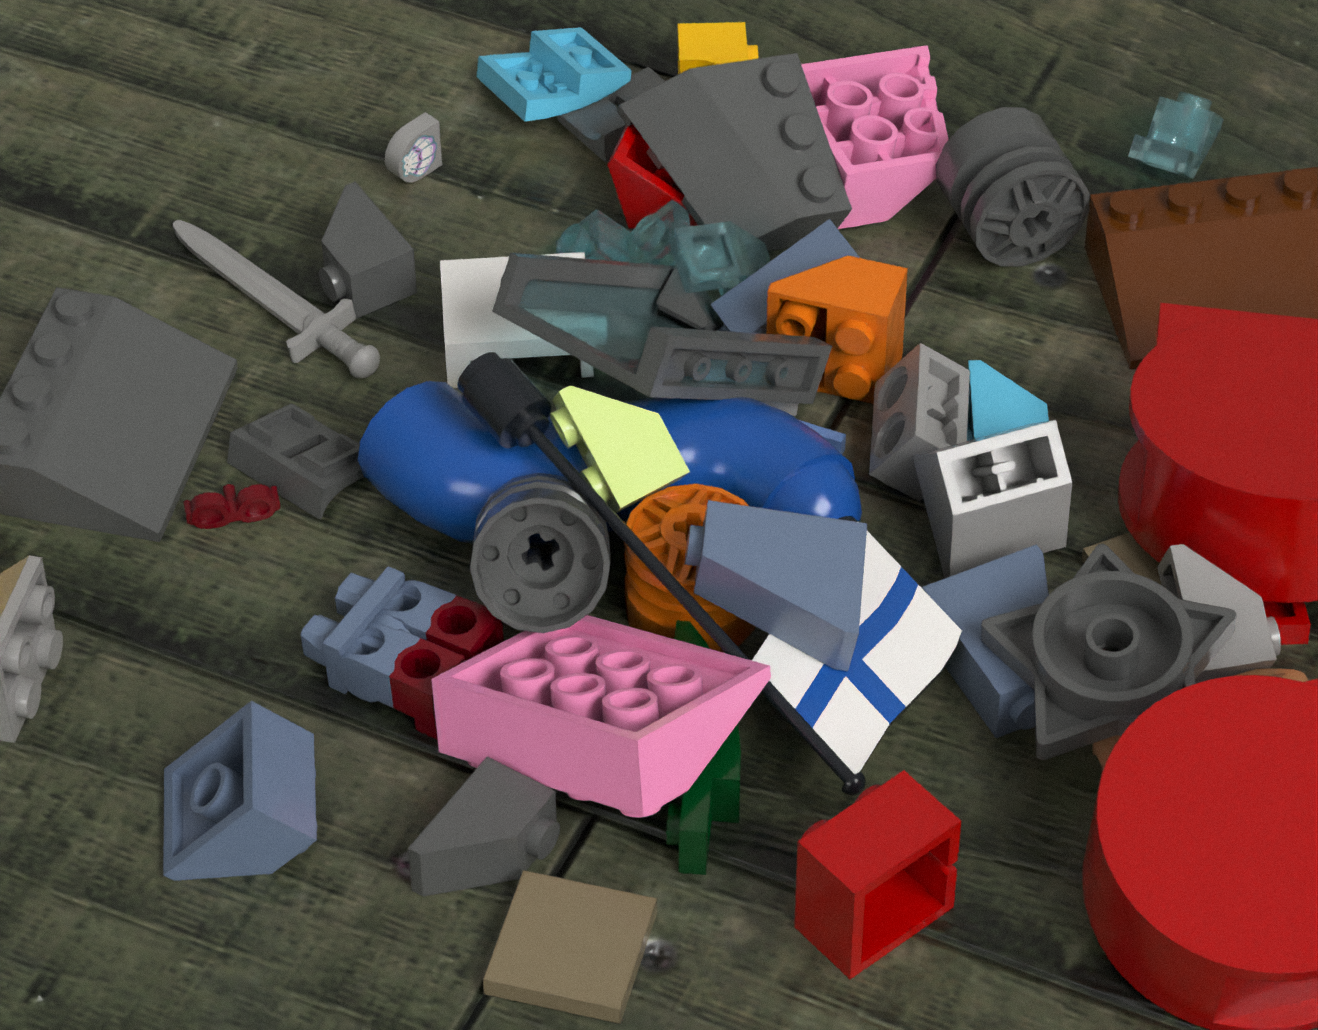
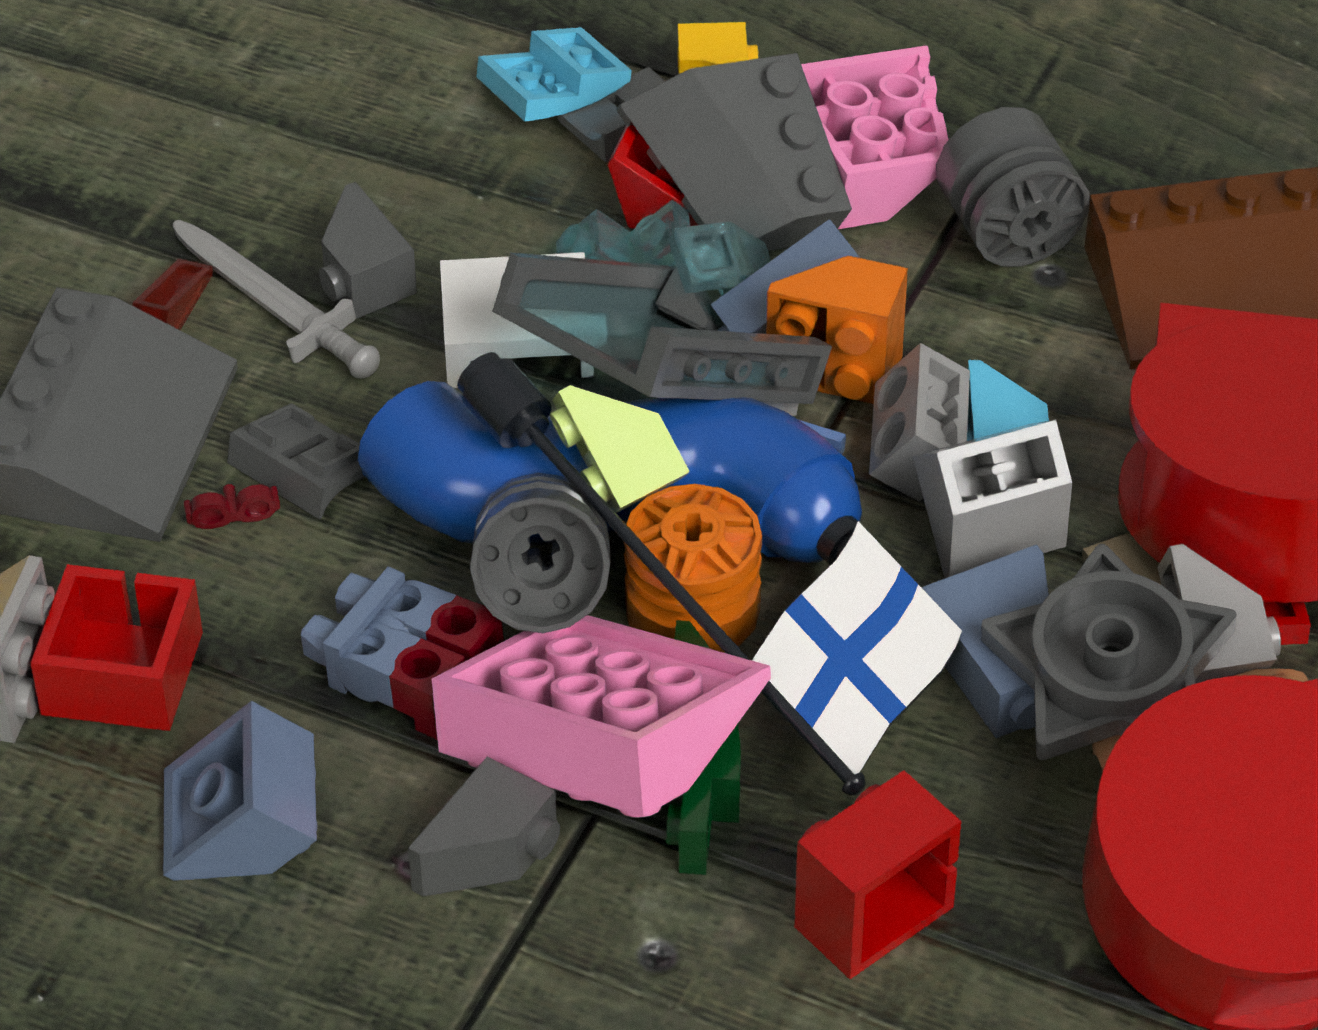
(102, 665): none -> red piece
(175, 292): none -> clear red piece
(415, 149): light grey tile -> none
(570, 946): dark tan tile -> none
(784, 575): sand blue slope -> none
(1178, 135): clear light blue slope -> none

